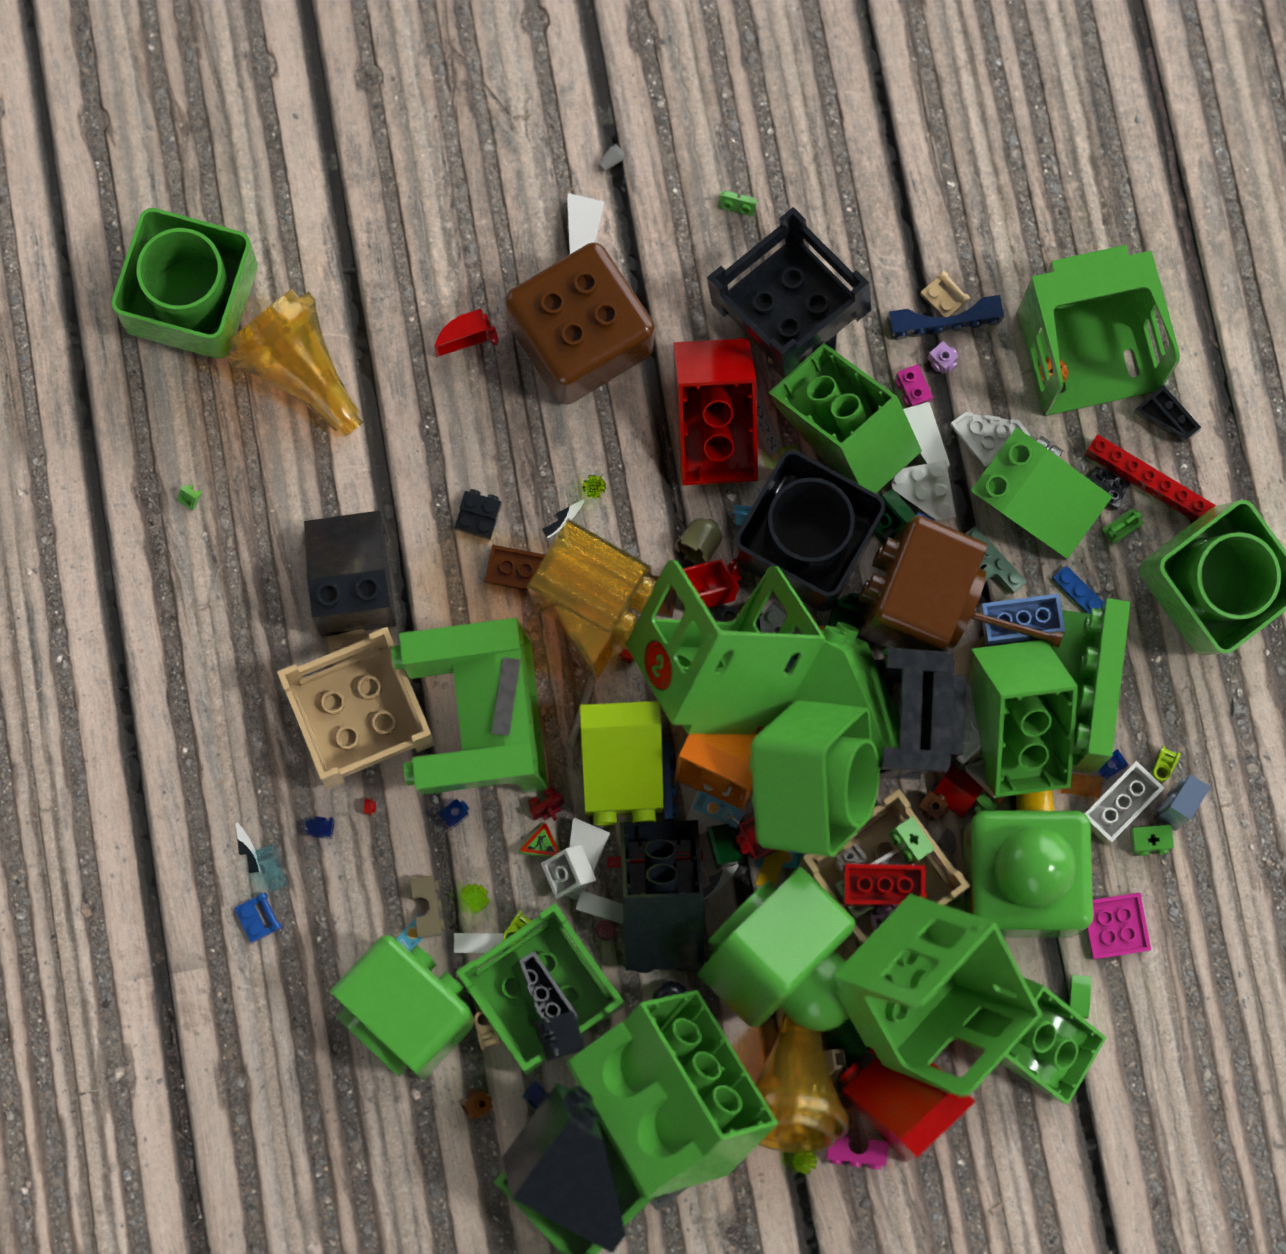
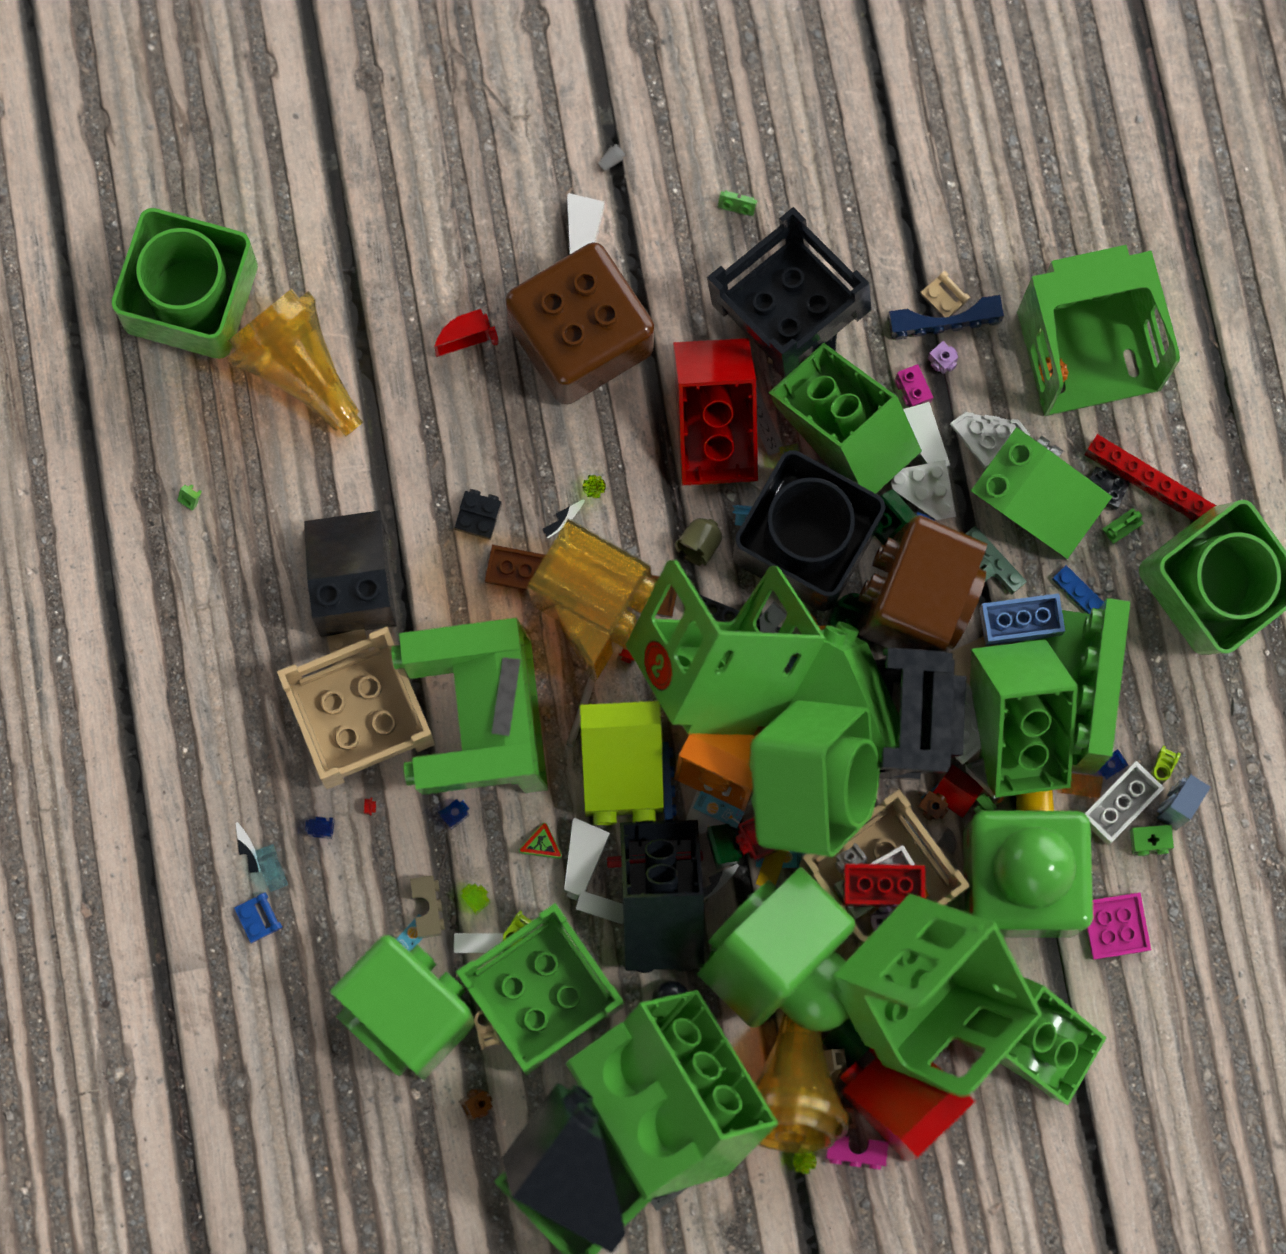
(535, 1095): clear blue brick -> none
(539, 990): wedge -> none
(548, 807): dark red hips -> none
(560, 1035): black hinge -> none
(568, 871): white slope -> none
(605, 930): dark red tile -> none
(715, 581): red piece -> none
(911, 841): bright green brick -> none
(1054, 637): reddish brown piece -> none
(1080, 995): bright green slope -> none
(1168, 414): black wedge -> none

